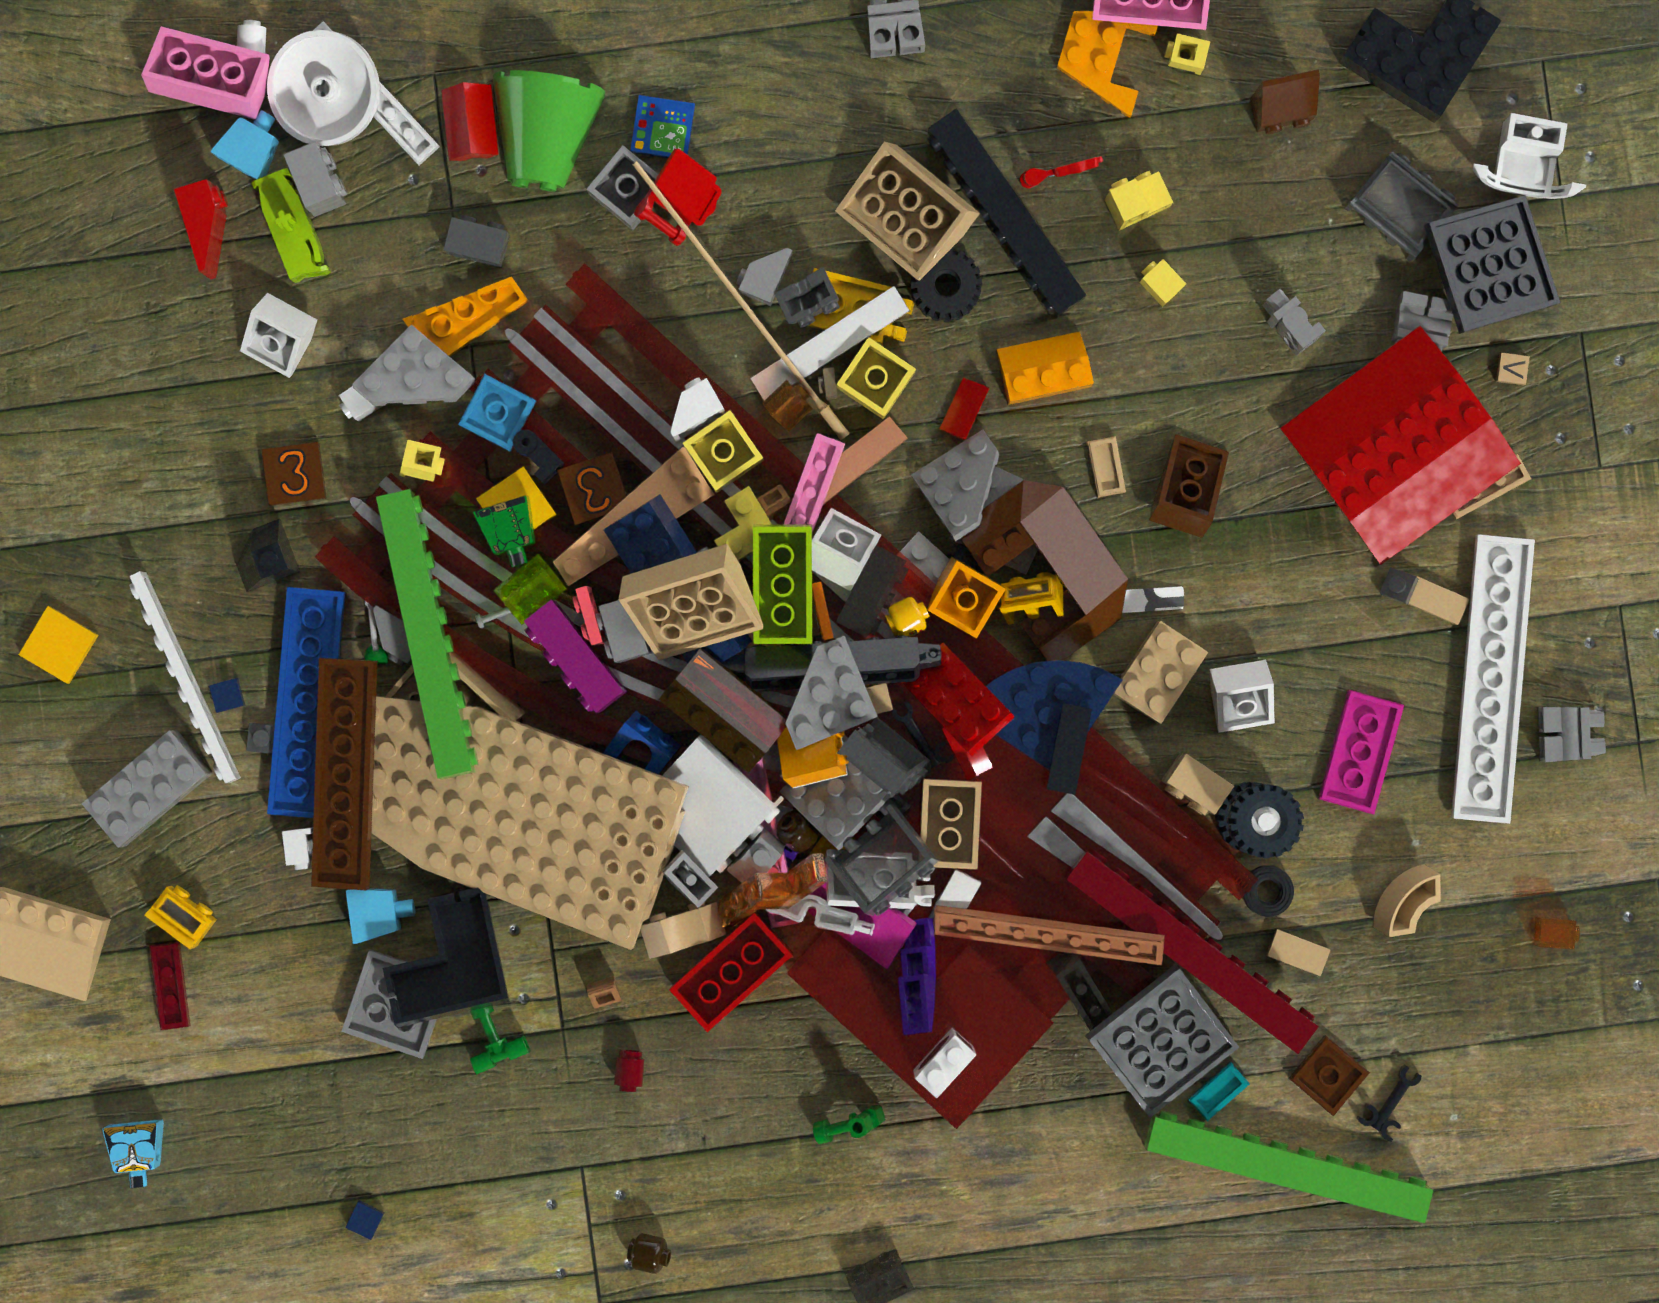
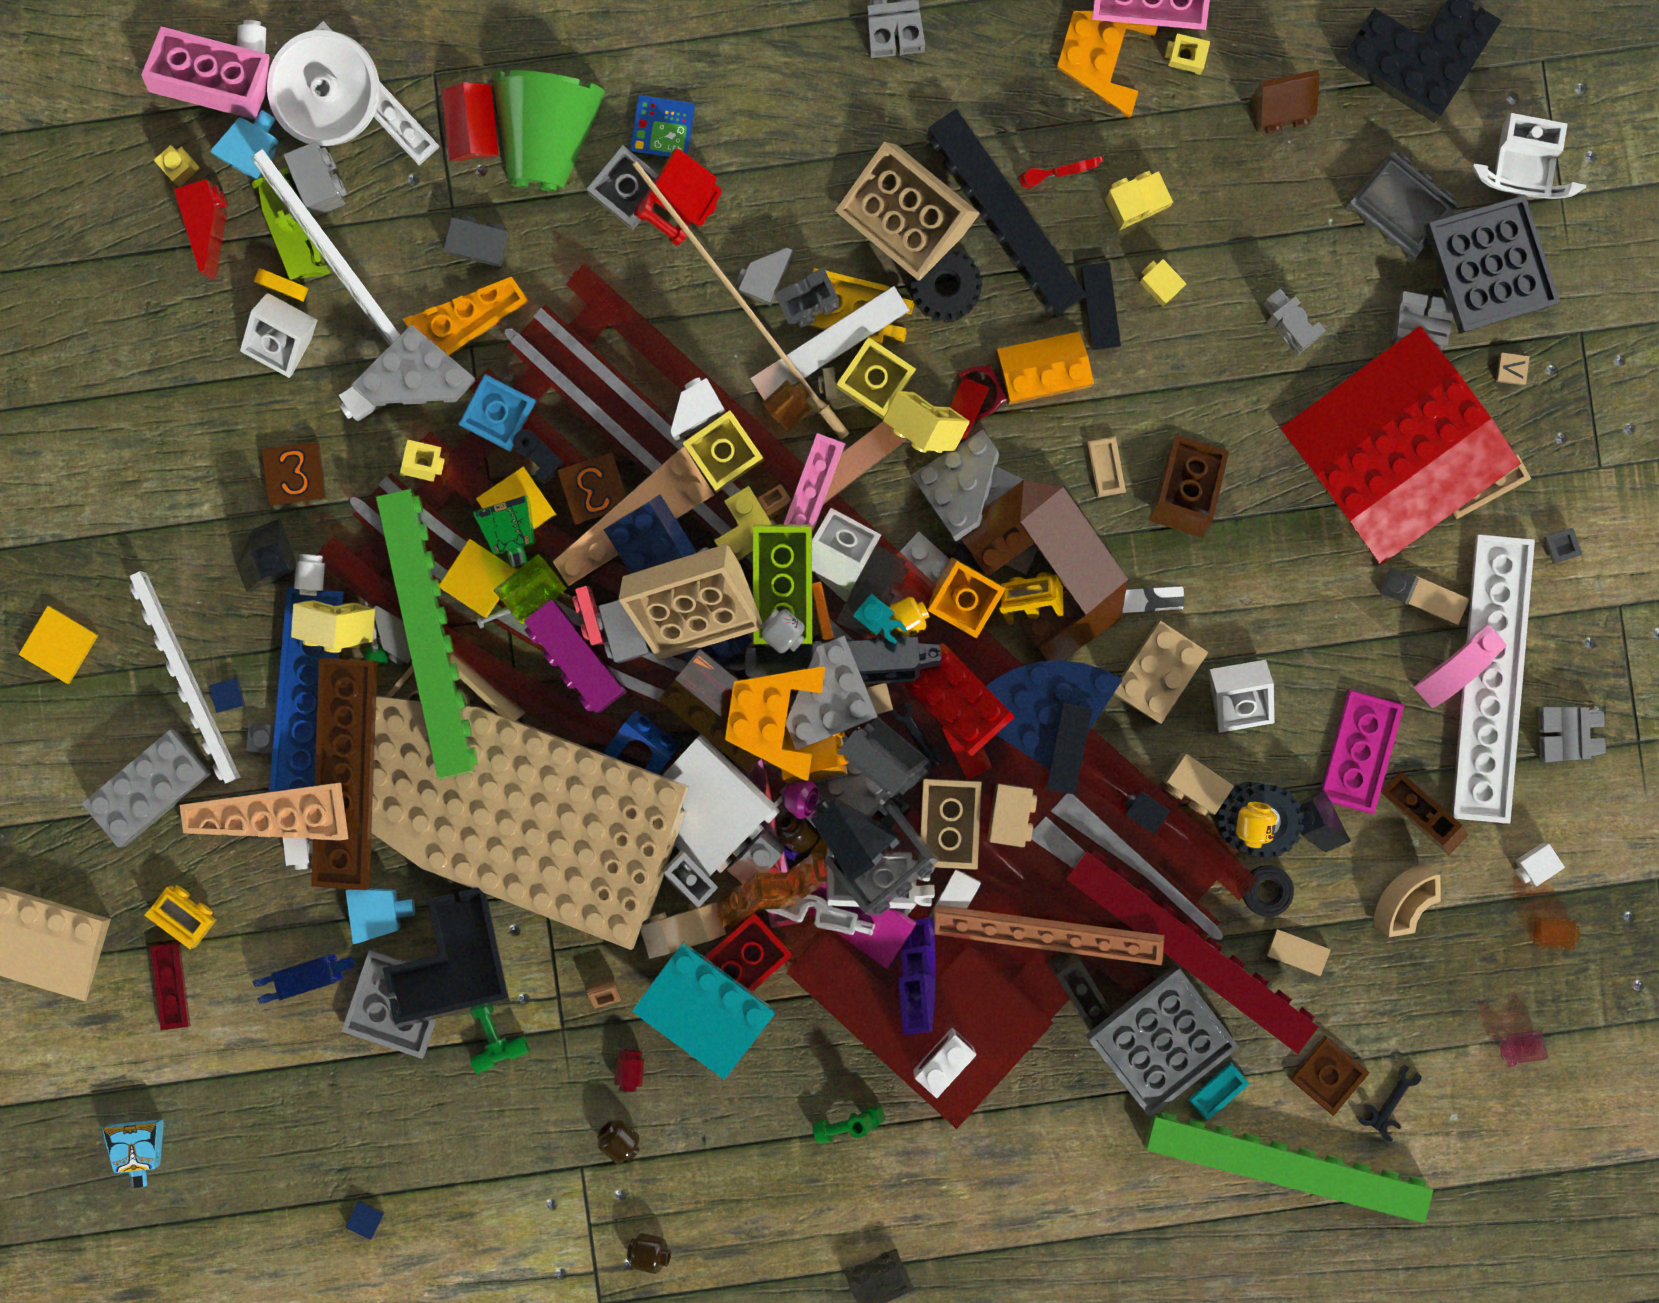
(177, 165): none -> light yellow brick
(281, 285): none -> yellow beam
(292, 813): none -> light nougat wing
(304, 977): none -> clear blue hinge
(309, 574): none -> white brick
(325, 246): none -> white tile
(333, 626): none -> light yellow brick
(475, 577): none -> yellow tile
(618, 1141): none -> dark brown head
(704, 1010): none -> teal slope
(760, 716): none -> light orange wing
(783, 631): none -> light grey head
(800, 798): none -> magenta cone
(852, 836): none -> black slope
(877, 617): none -> teal plate
(924, 424): none -> light yellow brick
(987, 370): none -> dark red cap
(1011, 815): none -> tan brick
(1101, 306): none -> black tile
(1145, 811): none -> black brick
(1256, 824): none -> yellow head
(1322, 823): none -> black slope
(1425, 813): none -> reddish brown slope
(1460, 667): none -> bright pink arch
(1523, 1047): none -> clear pink bracket
(1538, 865): none -> white brick
(1563, 545): none -> dark grey plate

